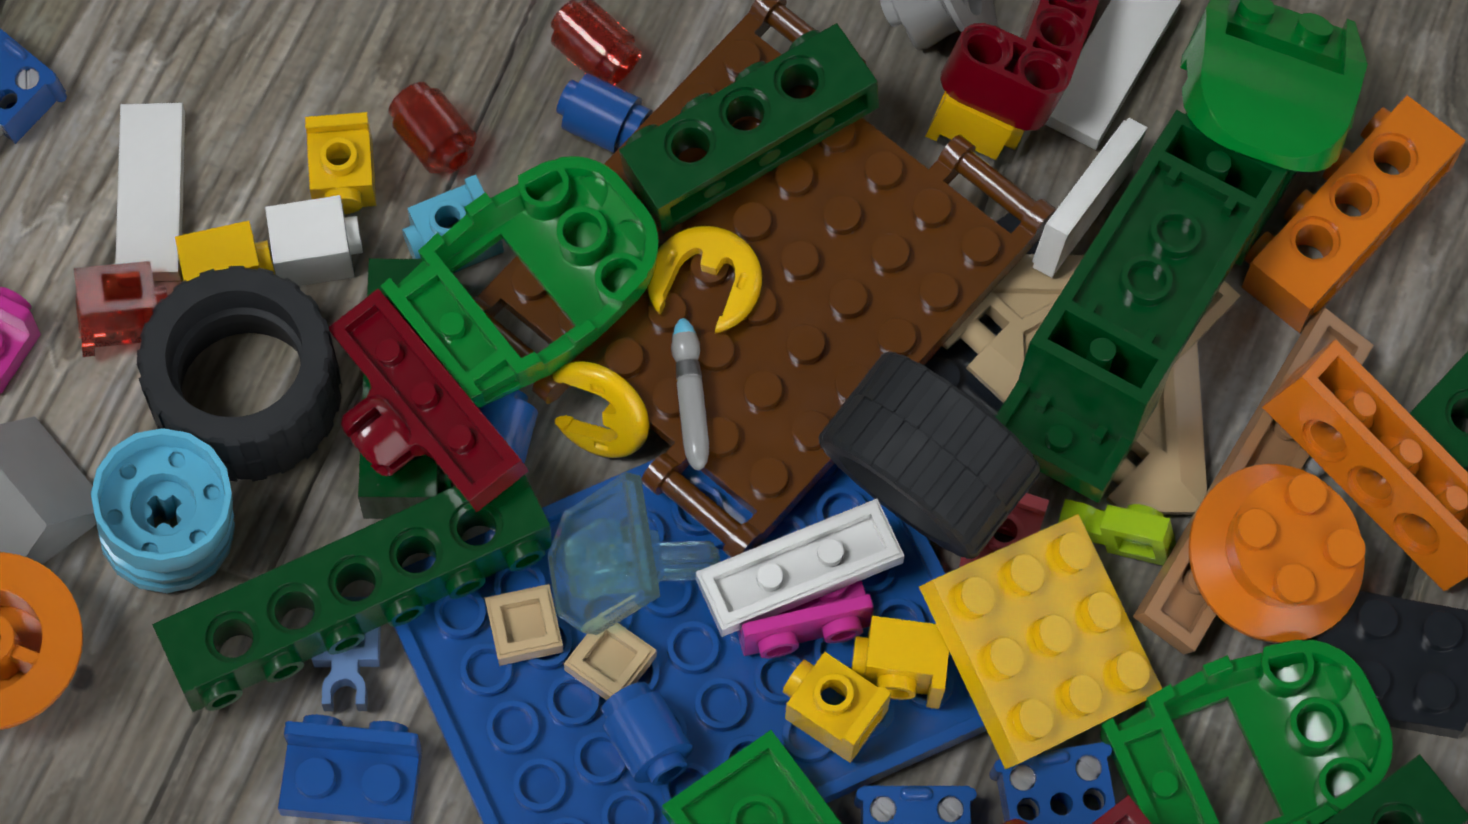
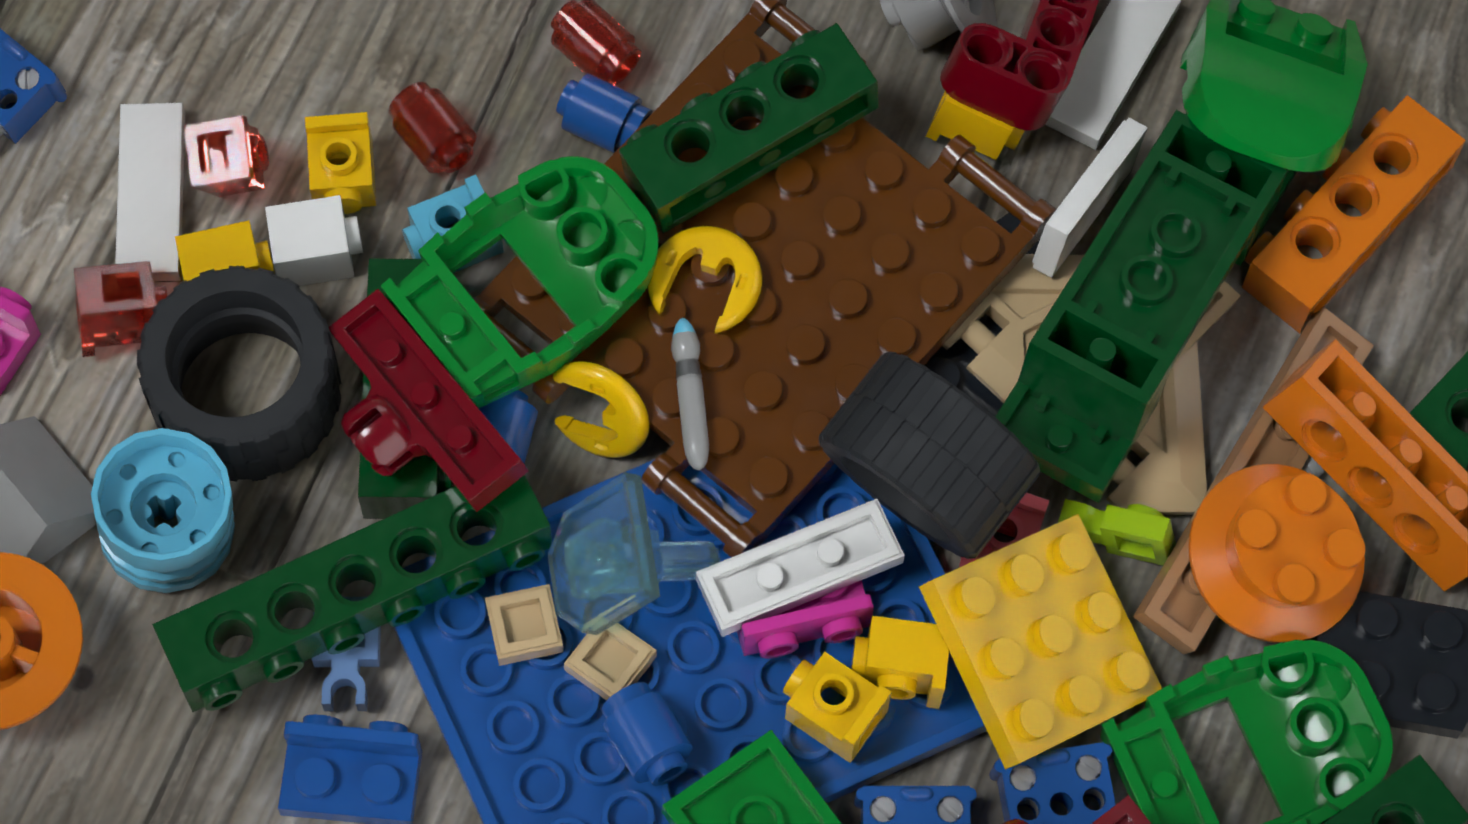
(235, 152): none -> clear red brick

